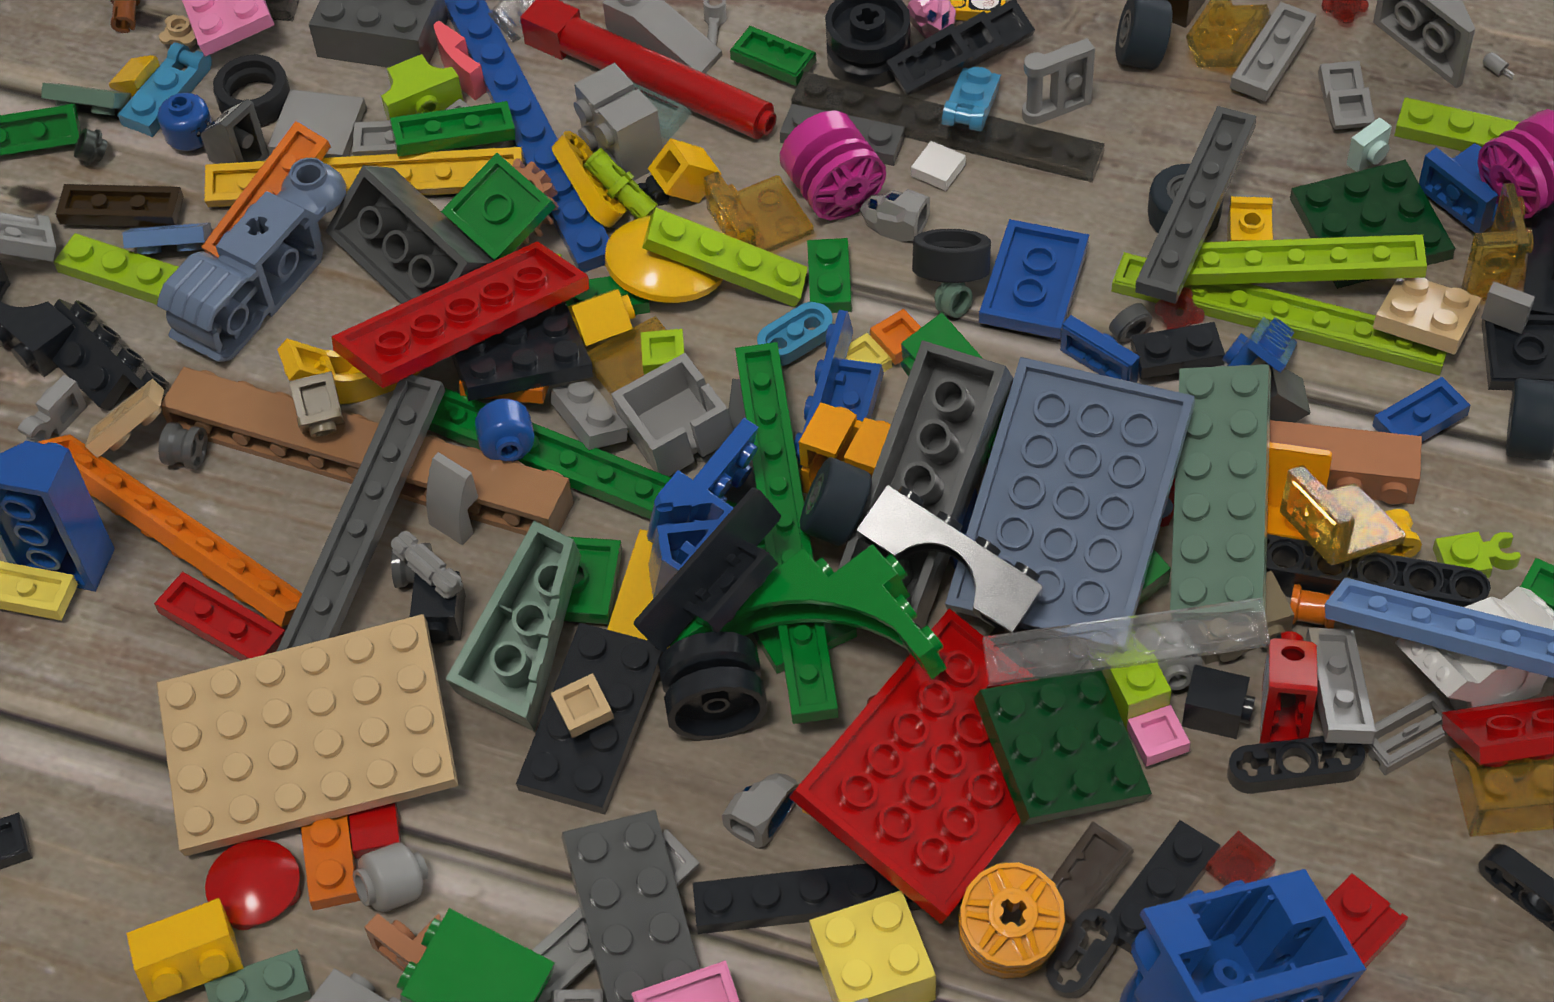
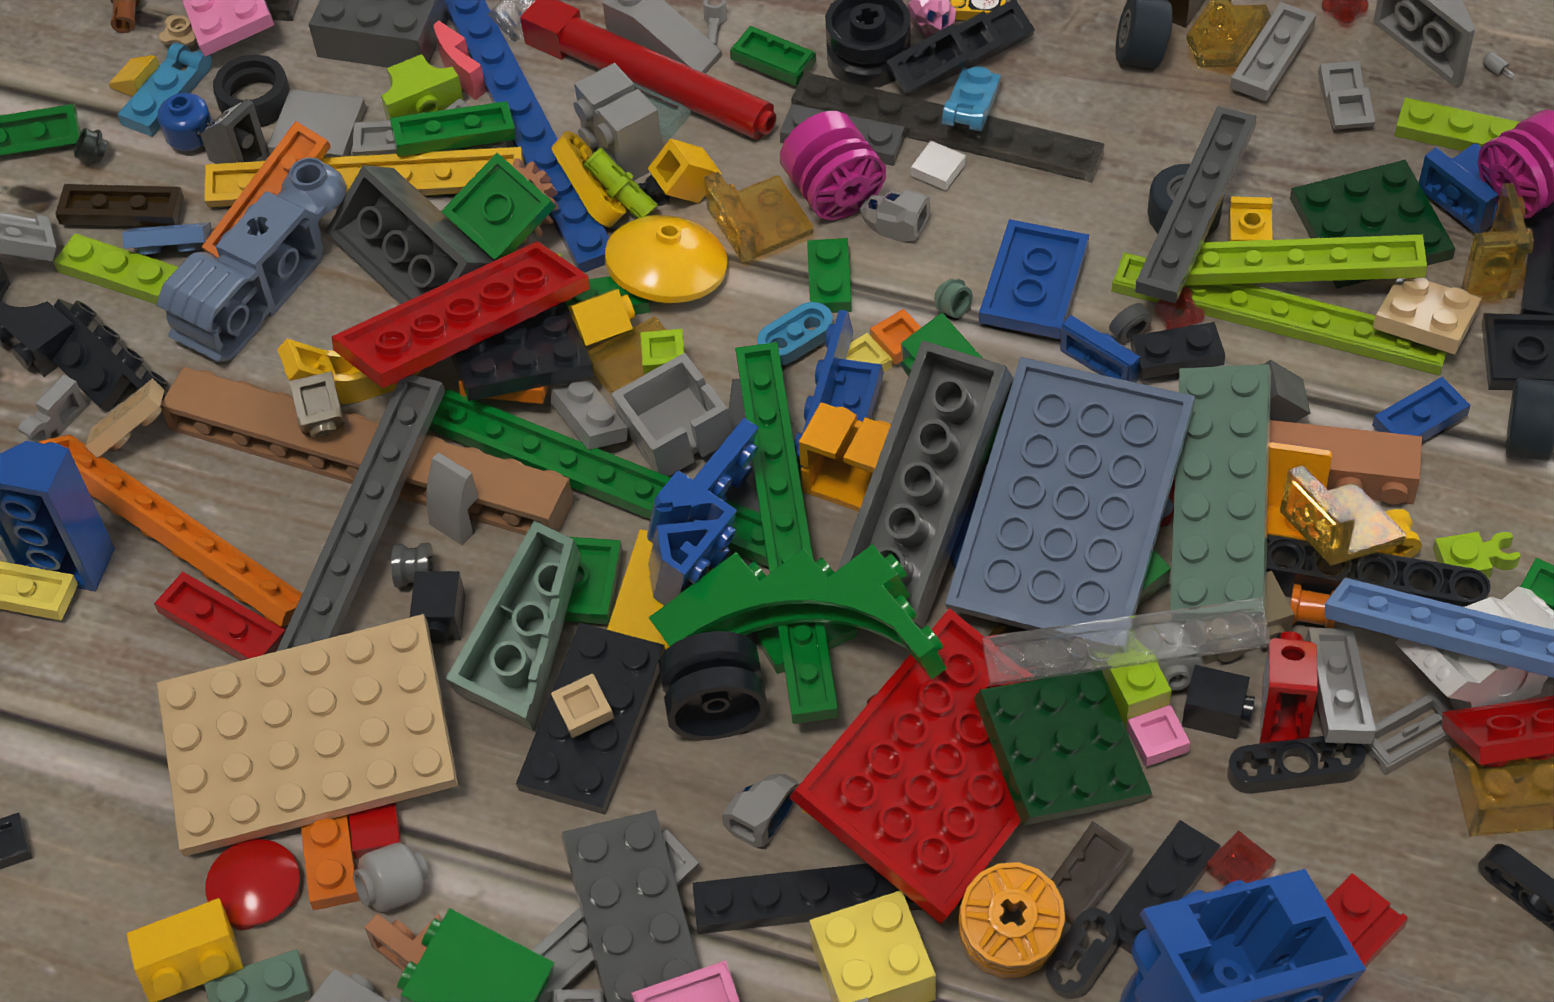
(100, 100): sand green plate -> none
(183, 445): dark grey wheel -> none
(426, 564): light grey axle -> none
(504, 430): blue head -> none
(716, 576): black bracket -> none
(725, 257): lime plate -> none
(835, 501): black wheel -> none
(904, 527): arch -> none
(951, 255): black tyre -> none
(1070, 81): light grey plate -> none
(1269, 341): blue bracket -> none
(1369, 145): light aqua plate -> none
(1507, 307): light grey tile -> none

